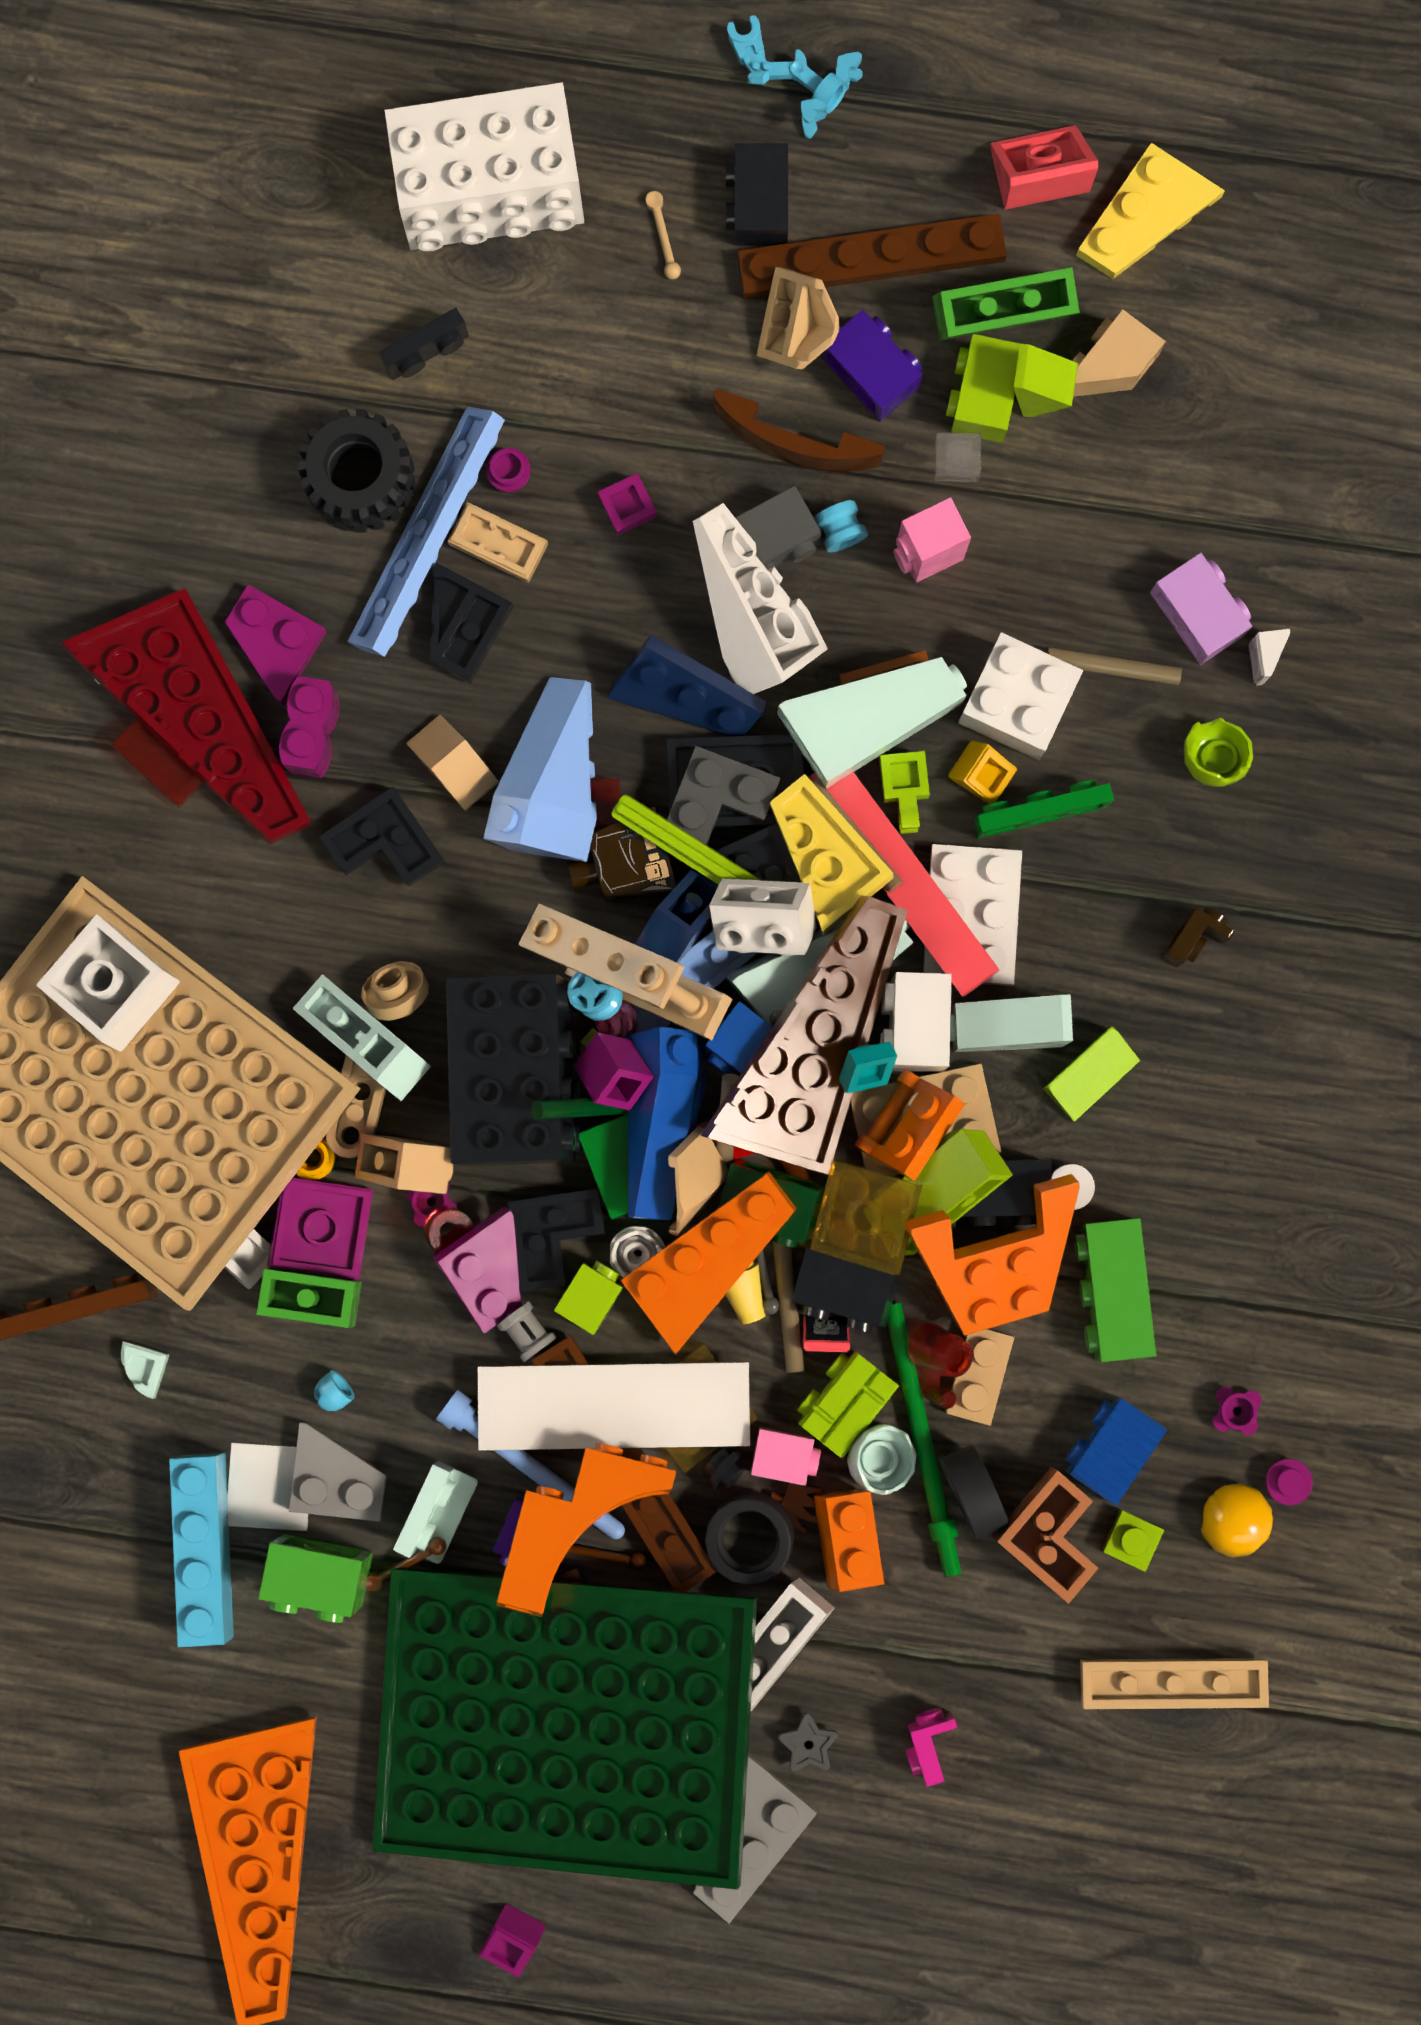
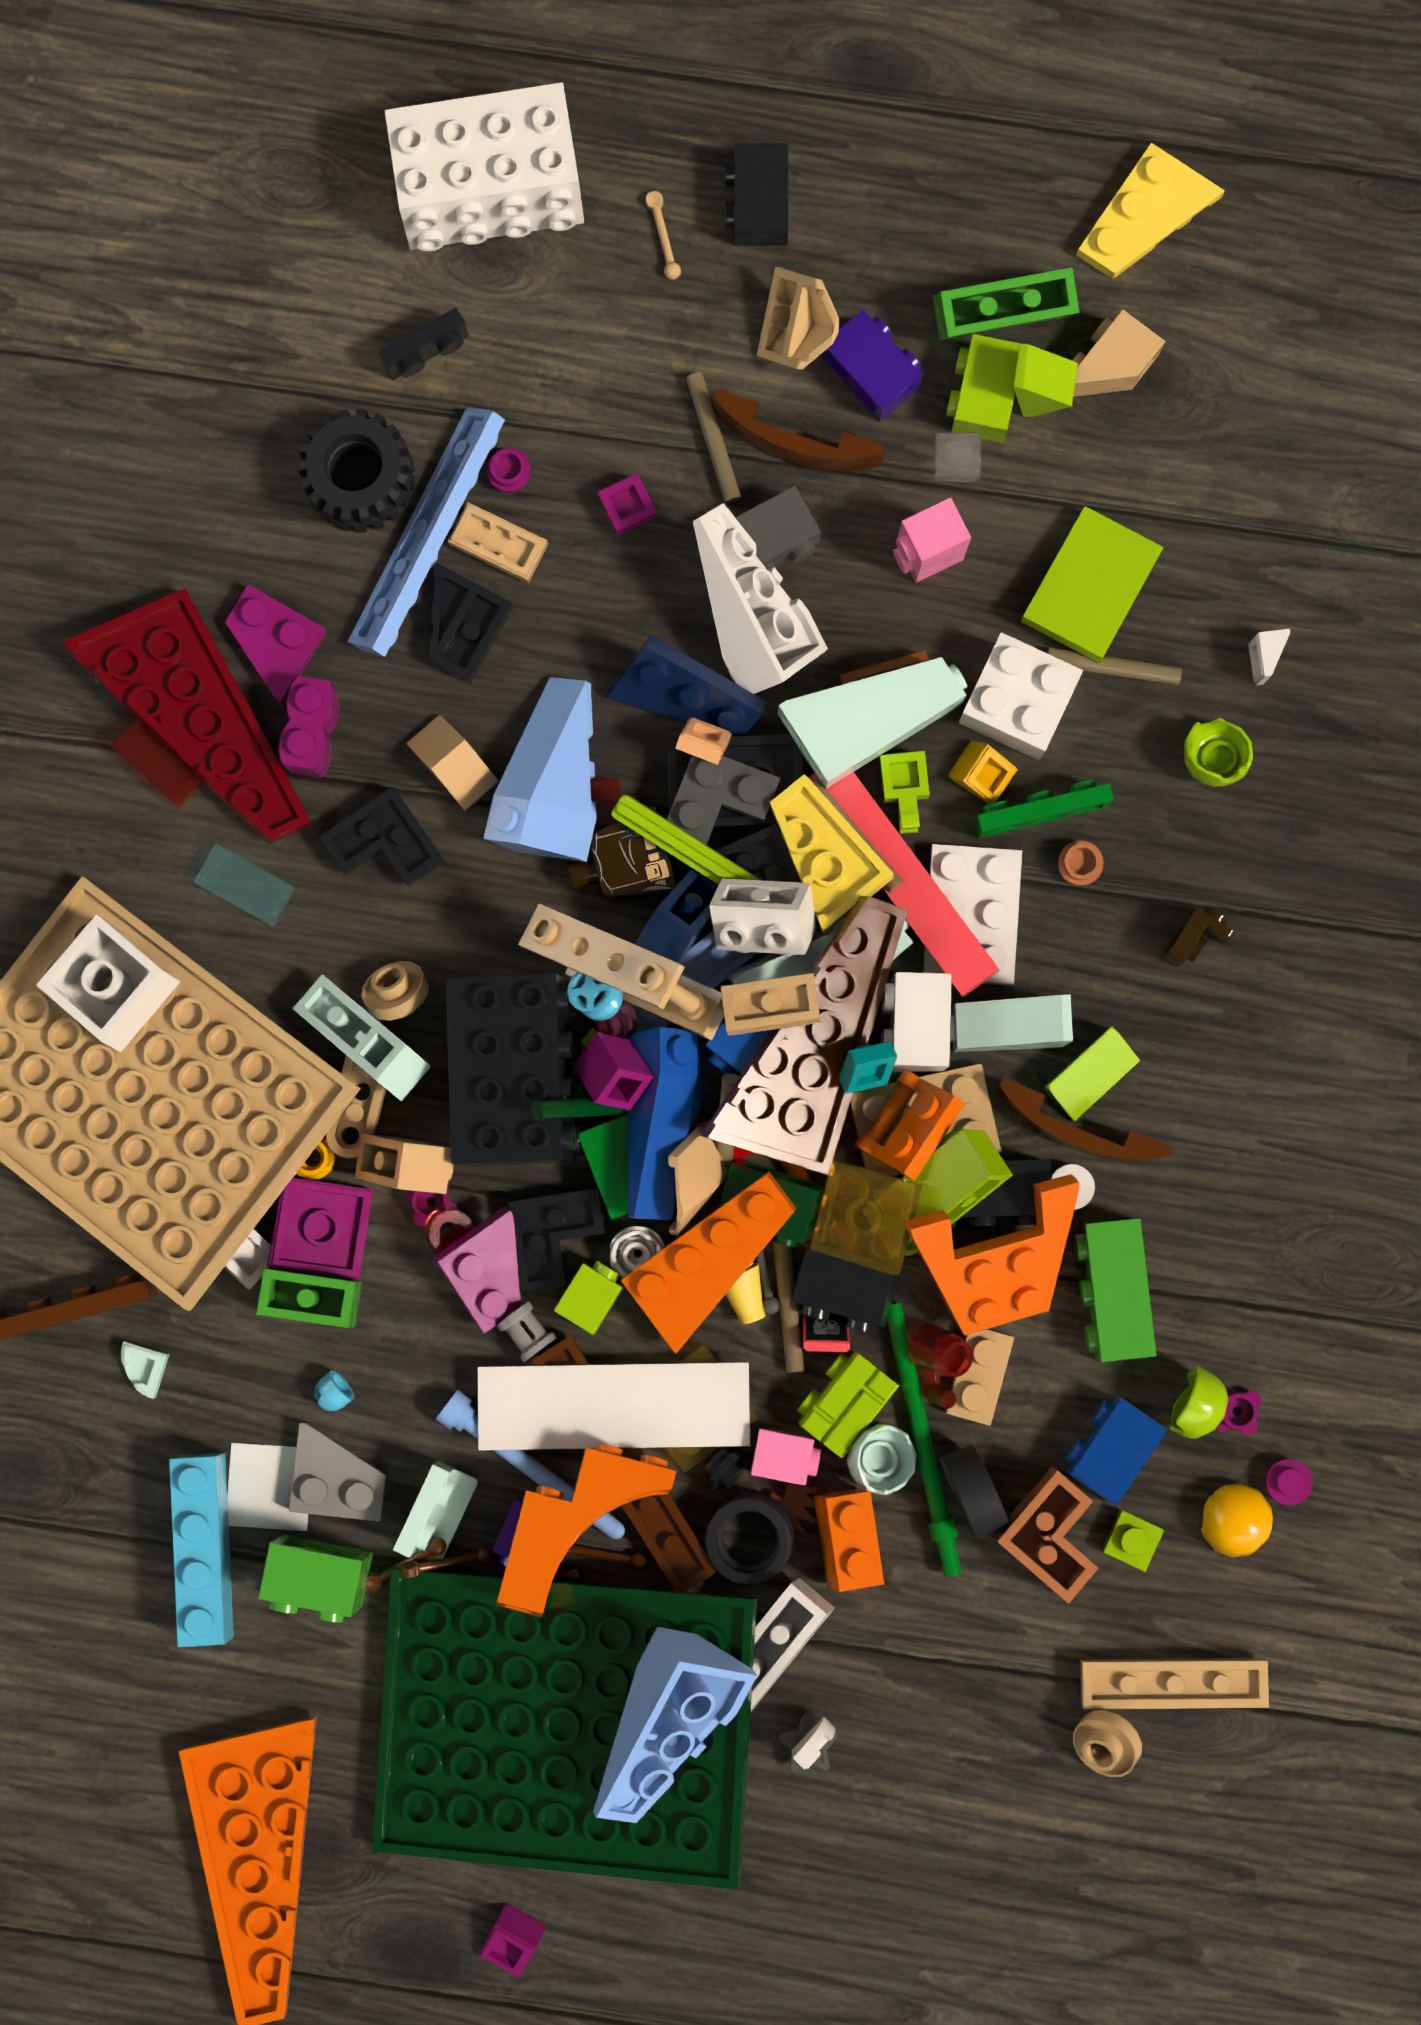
(244, 885): none -> clear light blue tile
(411, 1568): none -> reddish brown hinge
(672, 1706): none -> light blue wedge
(703, 740): none -> light nougat tile
(713, 437): none -> dark tan bar
(770, 1004): none -> tan plate
(771, 1825): light grey wing -> none
(807, 1750): none -> white tile
(827, 91): medium azure piece -> none
(841, 526): medium azure wheel -> none
(878, 254): reddish brown plate -> none
(923, 1754): dark pink bracket -> none
(1027, 1104): none -> reddish brown slope
(1043, 166): coral slope -> none
(1080, 863): none -> nougat plate
(1092, 584): none -> lime tile
(1107, 1743): none -> tan plate
(1200, 1405): none -> lime hair
(1202, 608): lavender brick -> none

